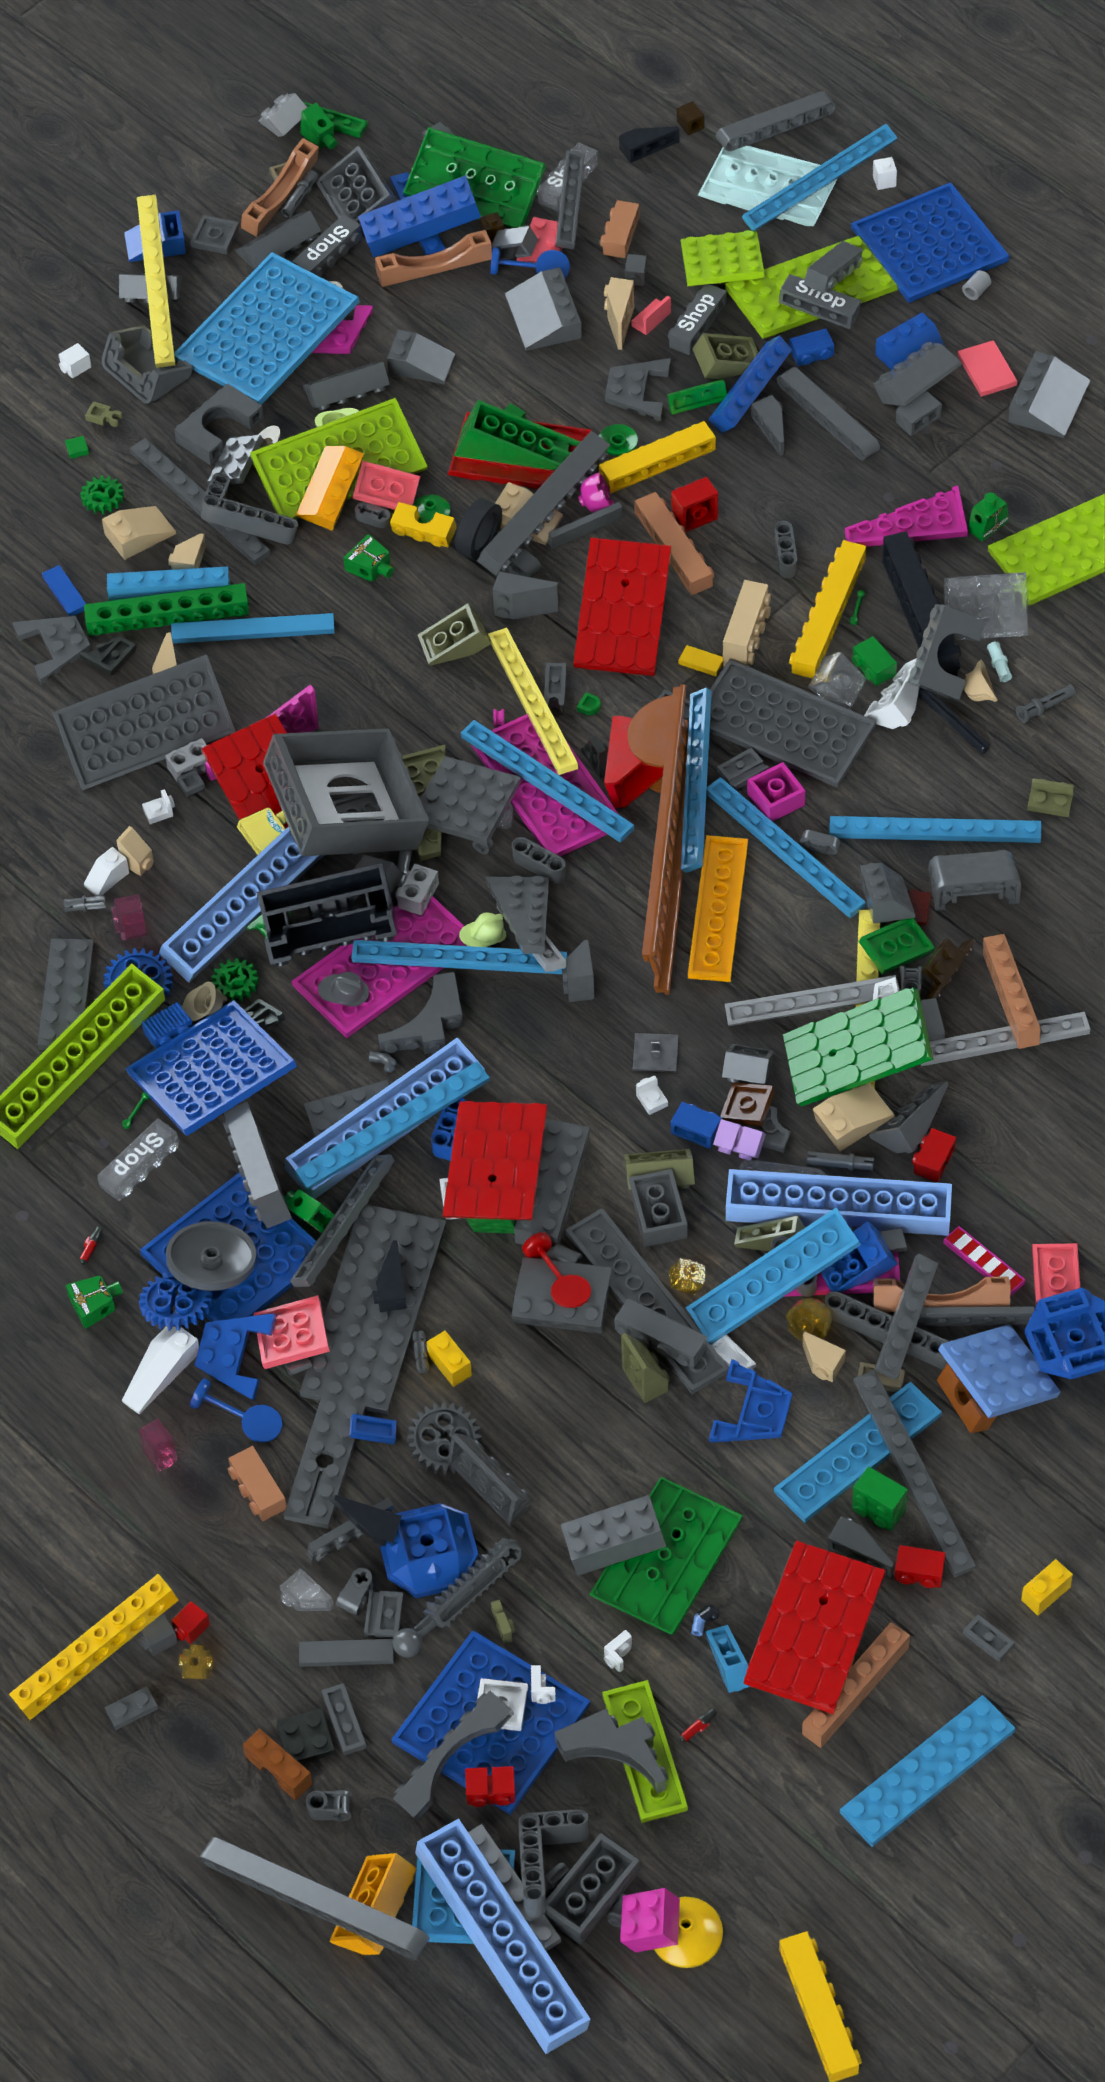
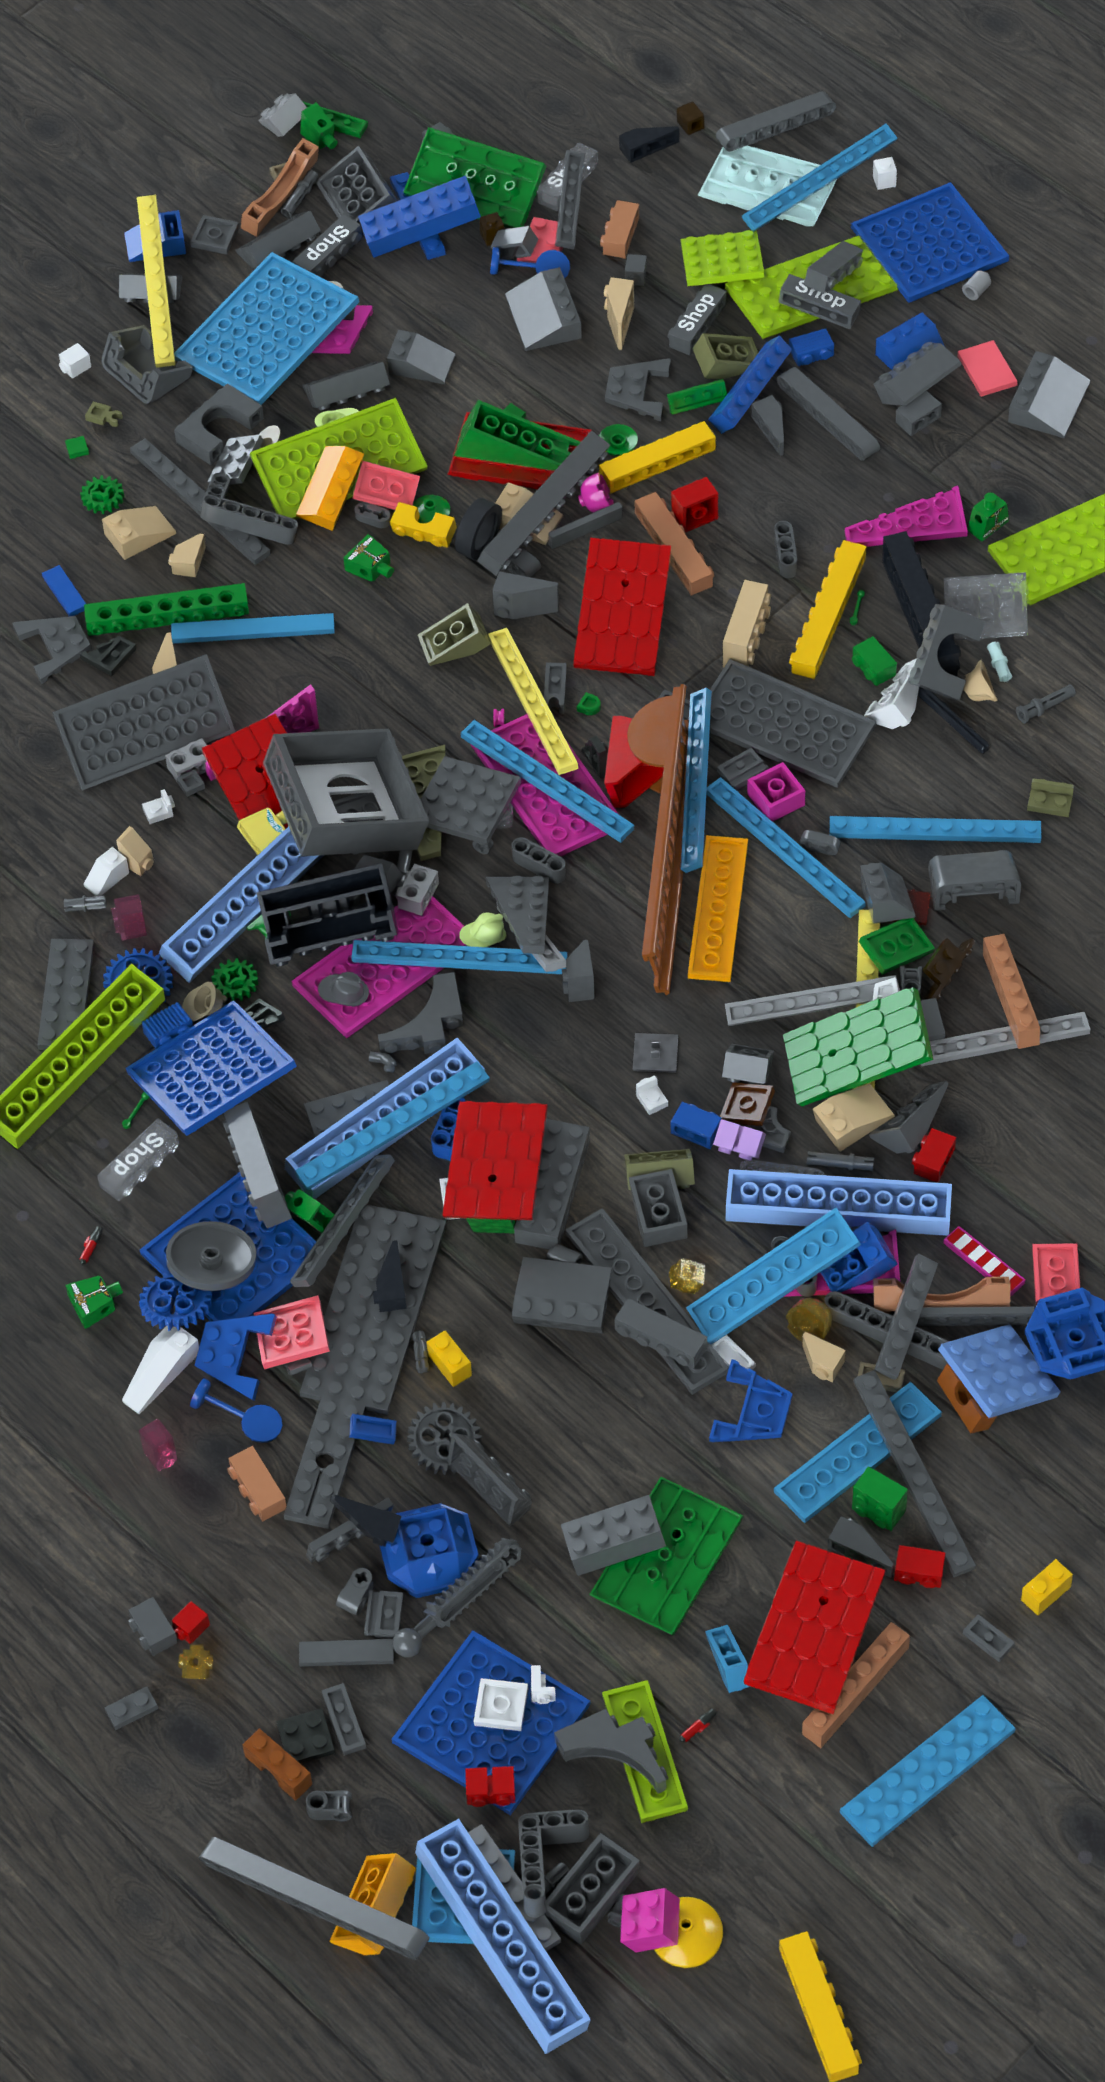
(94, 1647): yellow brick -> none
(150, 583): dark azure brick -> none
(305, 1594): clear slope -> none
(469, 250): nougat arch -> none
(485, 1718): dark grey arch -> none
(504, 1626): olive plate -> none
(567, 1290): red piece -> none
(617, 1647): white bracket -> none
(643, 1369): olive slope -> none
(652, 315): coral panel -> none
(701, 660): yellow tile -> none
(701, 1617): arm -> none
(761, 1235): olive slope -> none
(837, 680): clear slope -> none
(895, 1240): dark grey tile -> none

